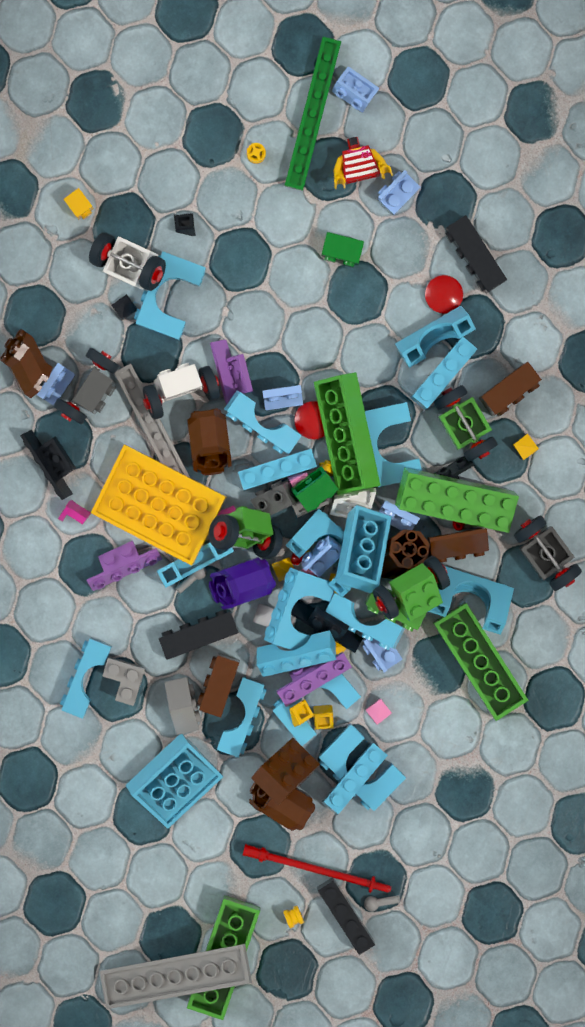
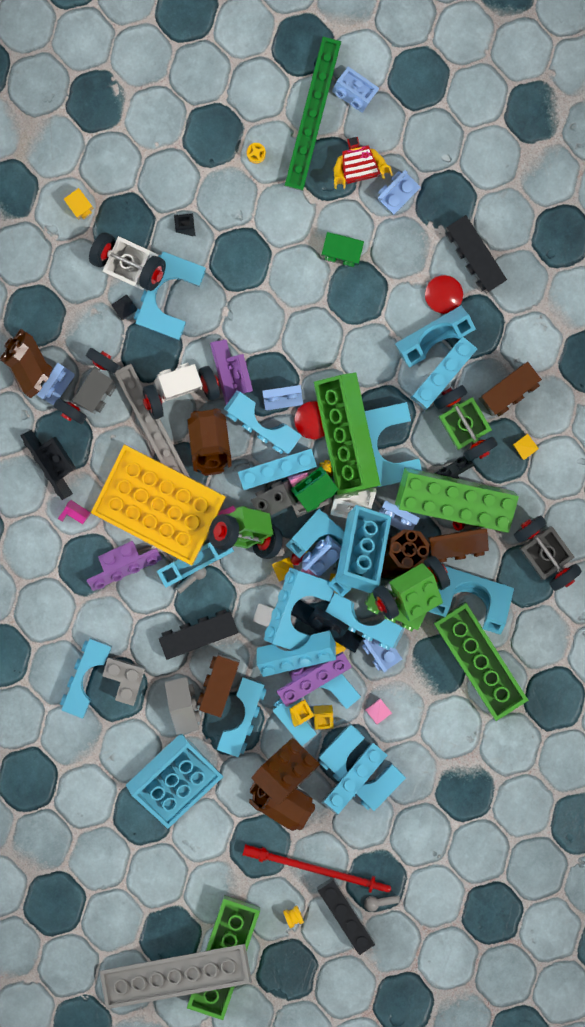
(241, 583): dark purple brick -> none

